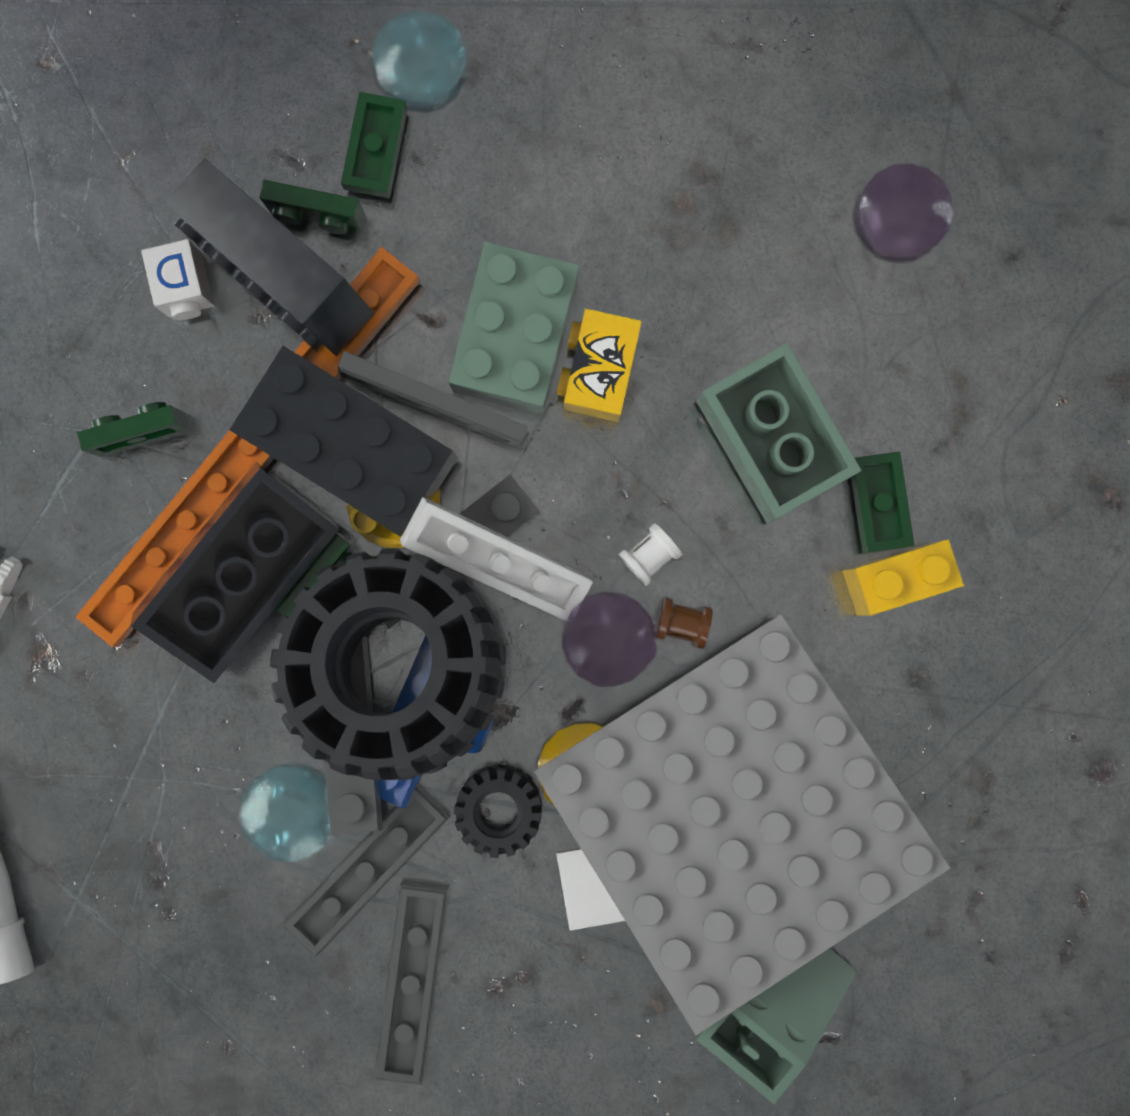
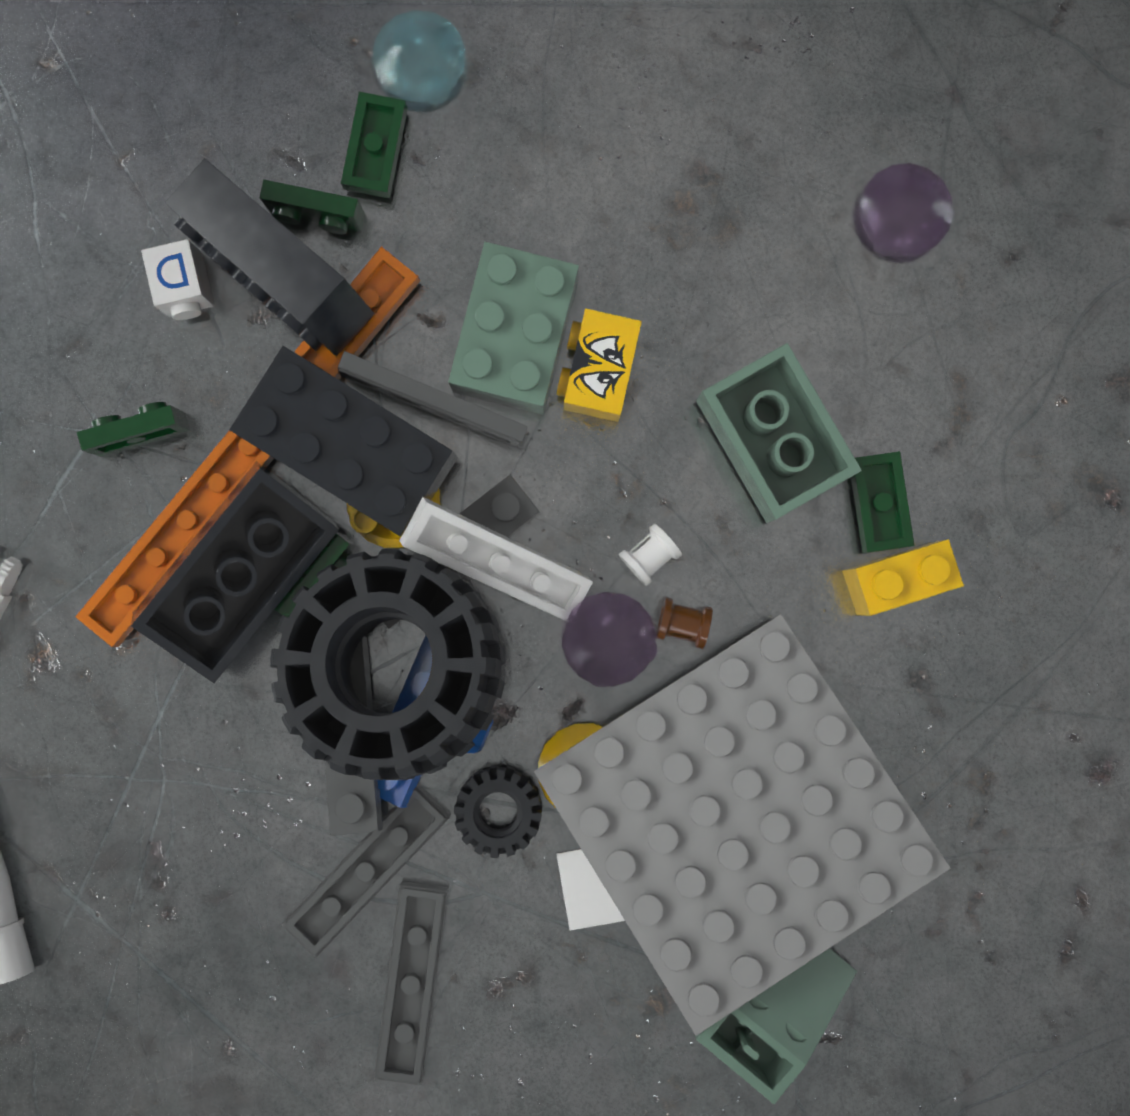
(286, 814): clear light blue dish -> none

